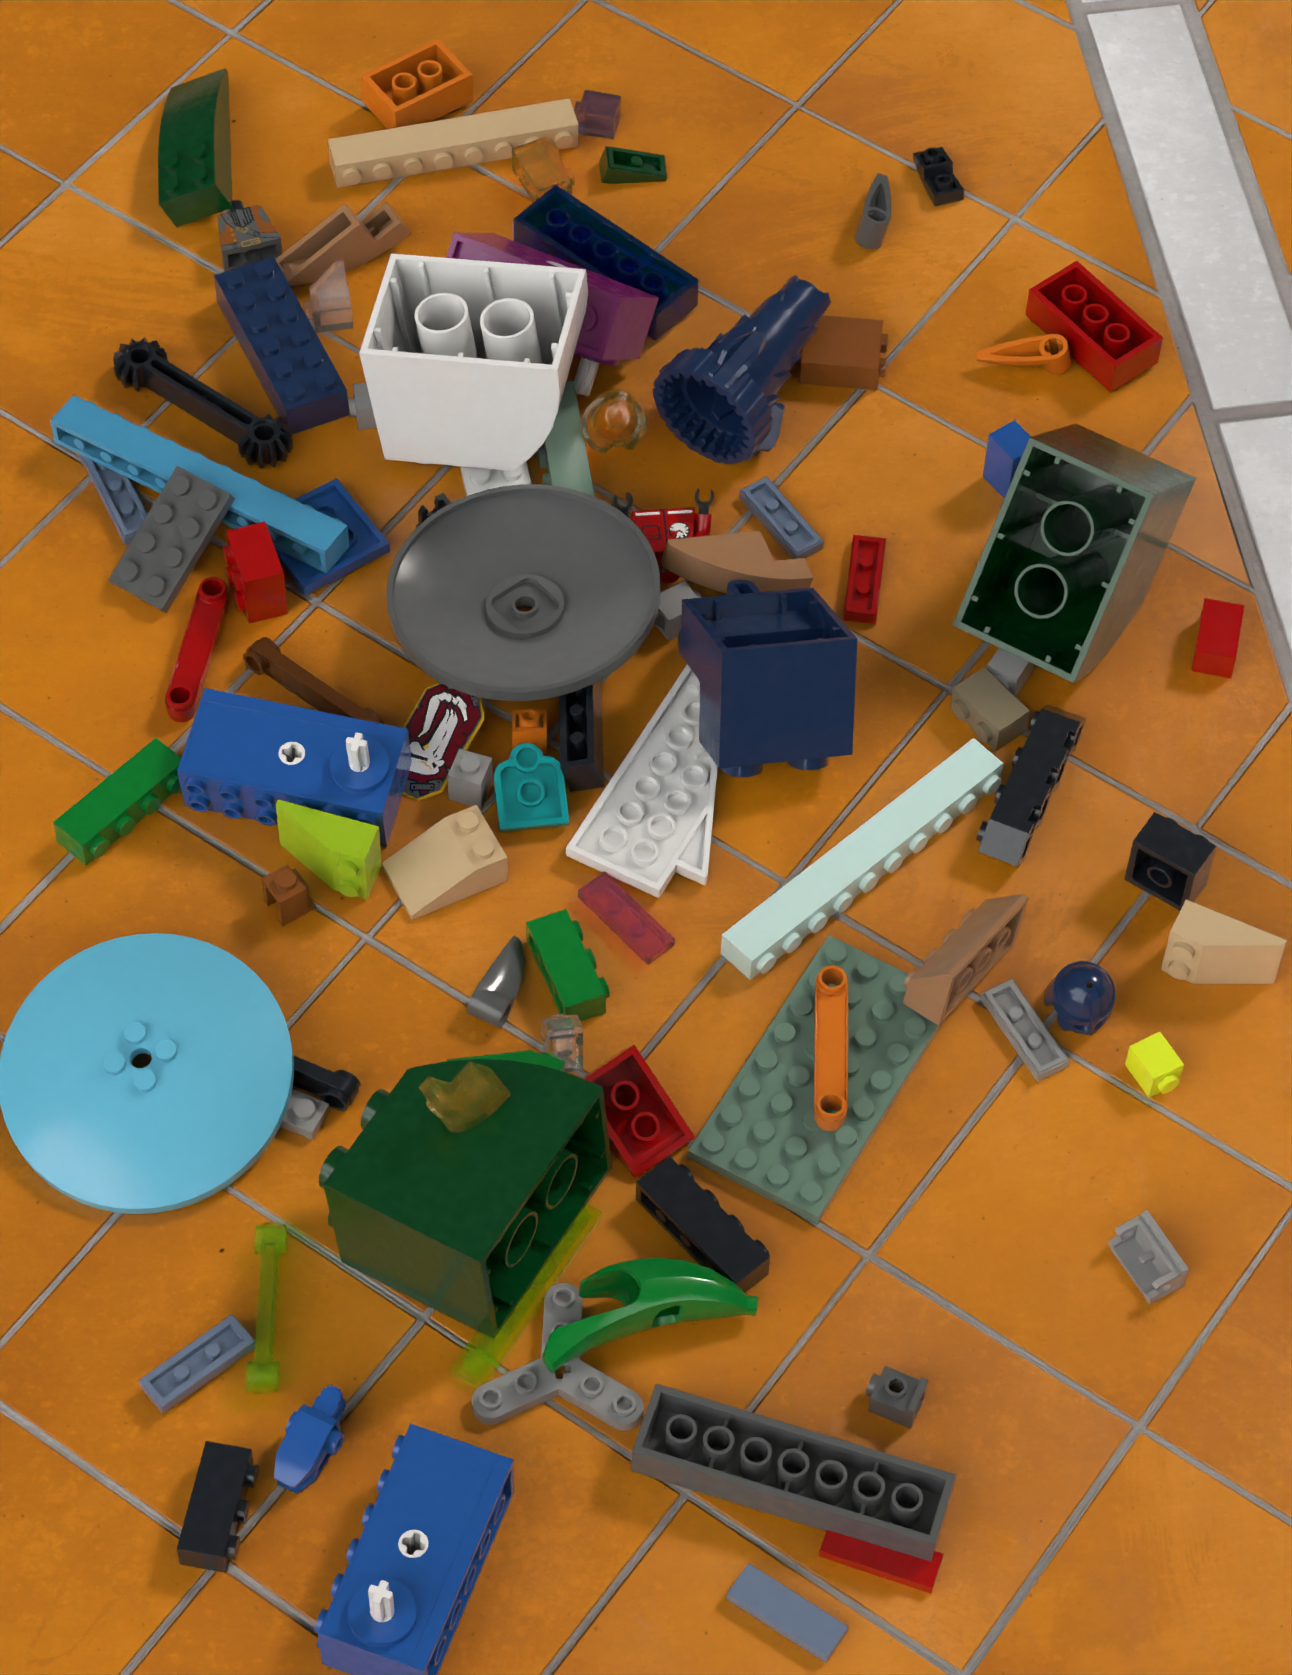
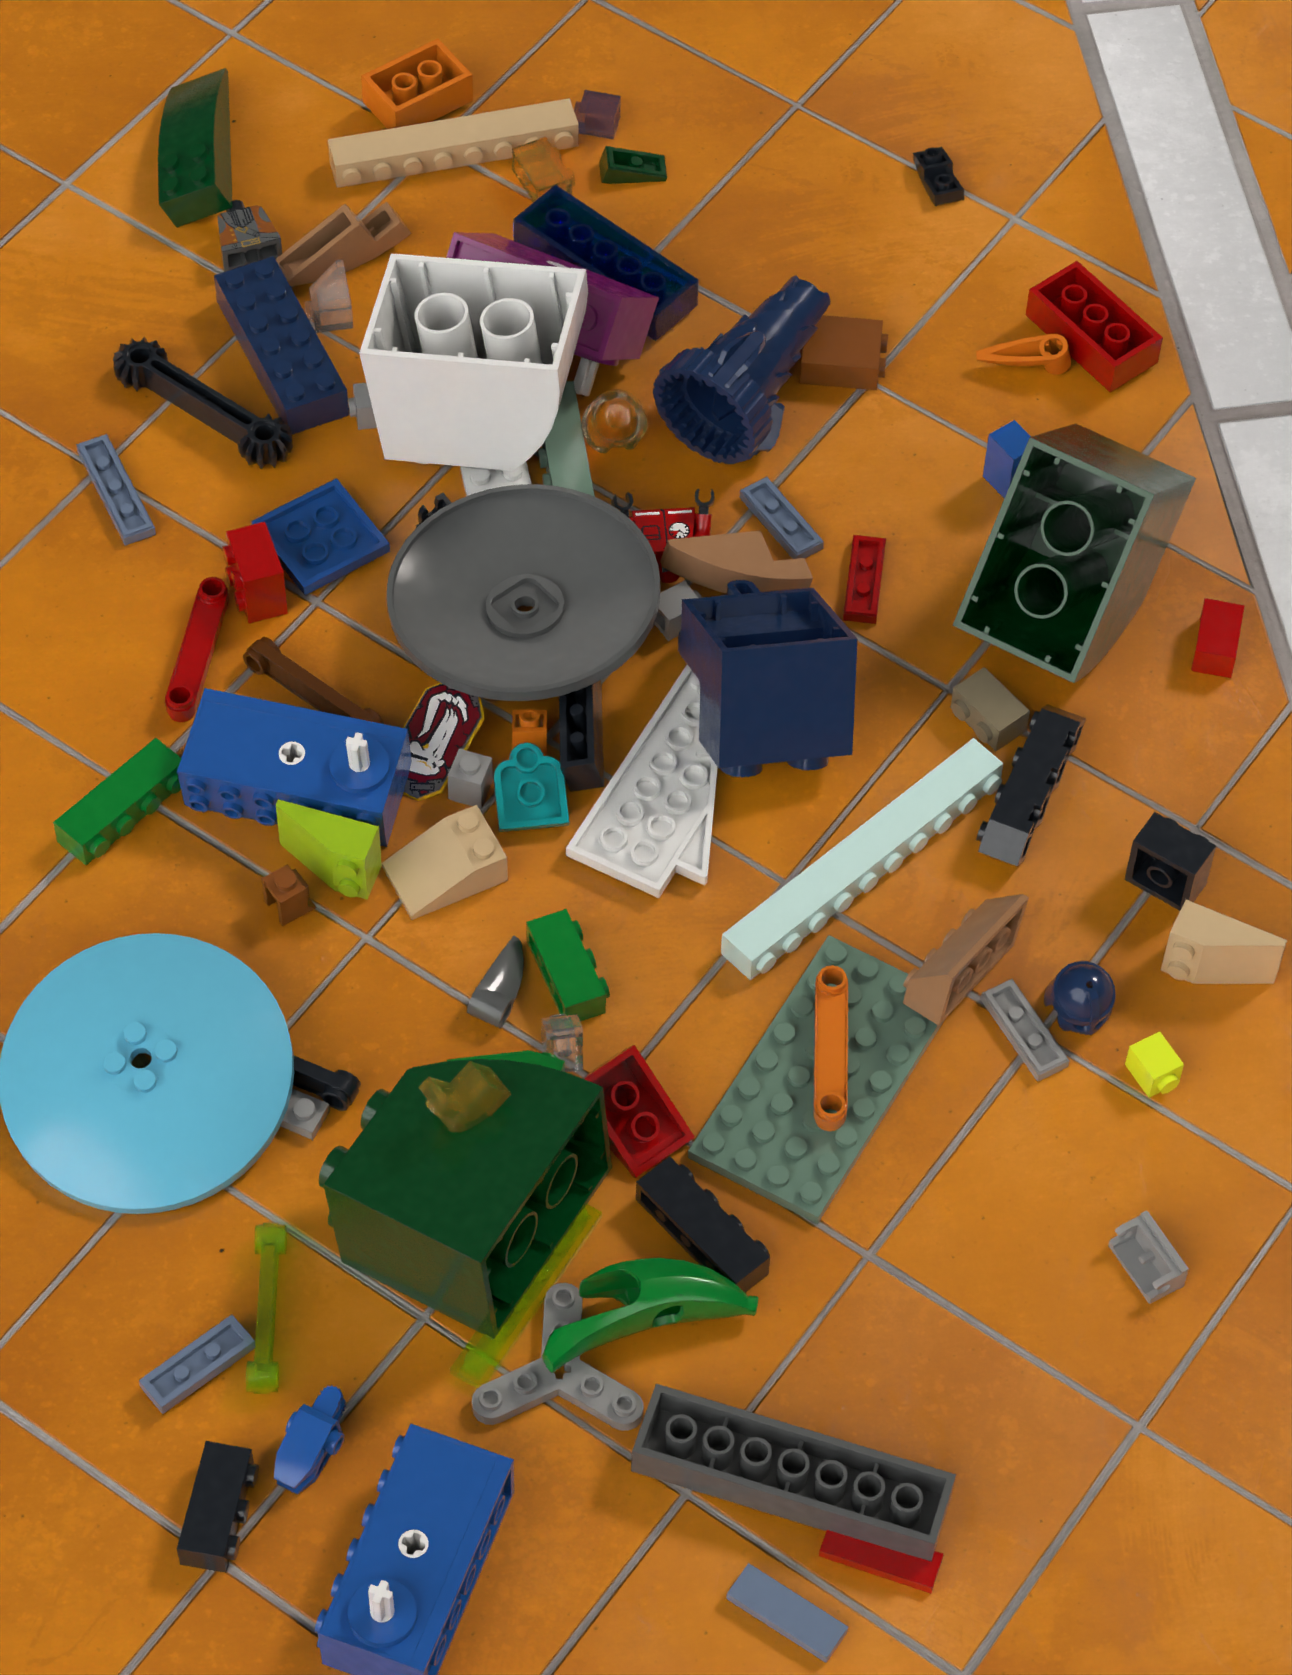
(151, 460): dark azure brick -> none
(171, 539): dark grey plate -> none
(626, 917): clear pink tile -> none
(875, 214): dark grey piece -> none
(899, 1406): dark grey brick -> none
(1010, 670): light grey brick -> none

